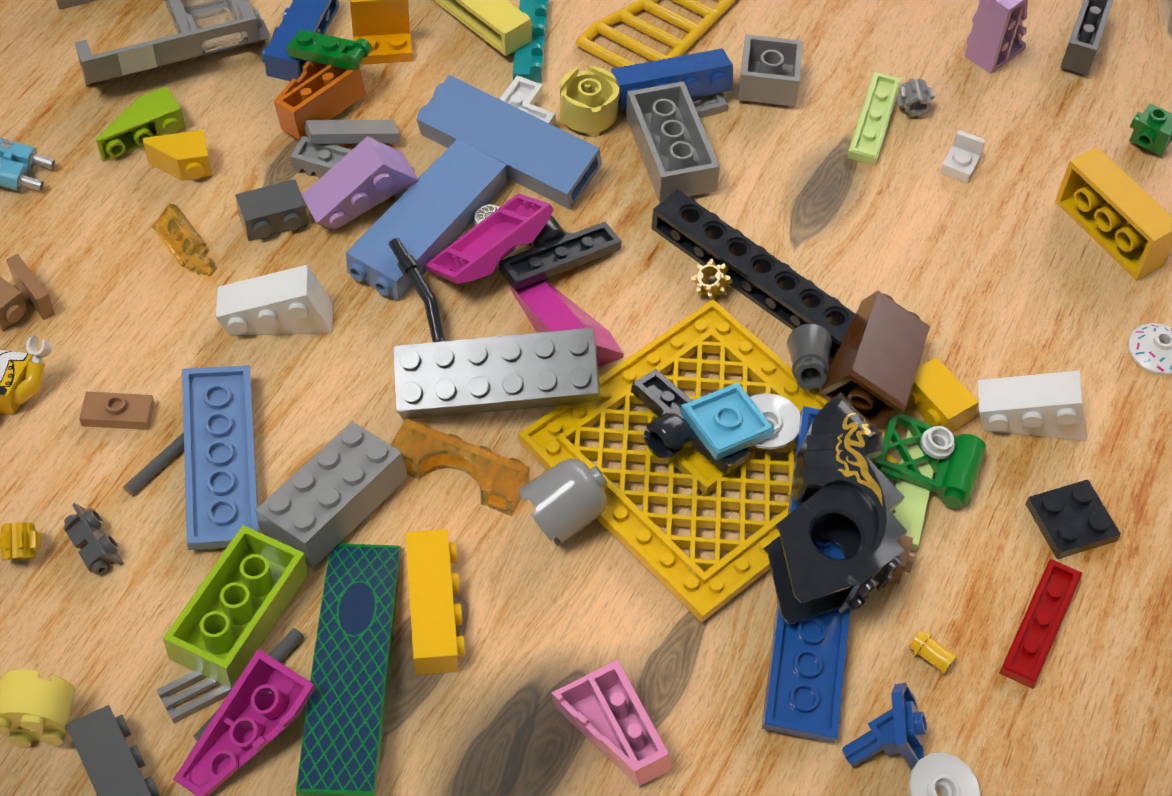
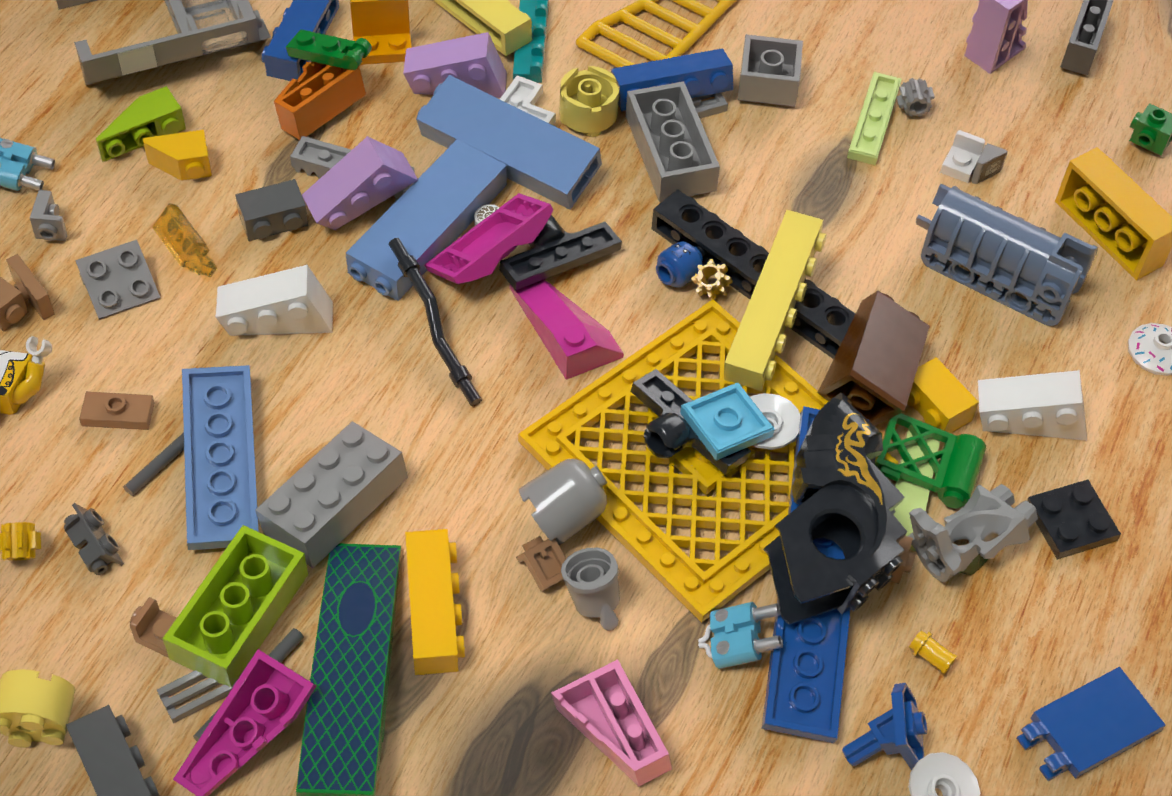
(46, 218): none -> light grey bracket
(117, 279): none -> light grey hinge
(150, 626): none -> medium nougat bracket
(351, 131): light grey tile -> none
(432, 450): clear yellow arch -> none
(465, 58): none -> lavender wedge
(496, 373): brick -> none
(543, 561): none -> medium nougat bracket
(593, 584): none -> light grey hat
(678, 264): none -> blue head
(737, 634): none -> medium azure piece
(774, 301): none -> light yellow brick
(810, 352): dark grey plant -> none
(941, 436): white plate -> none
(984, 520): none -> light grey hips
(989, 163): none -> slope
(1006, 253): none -> sand blue piece
(1040, 623): red tile -> none
(1091, 725): none -> blue tile

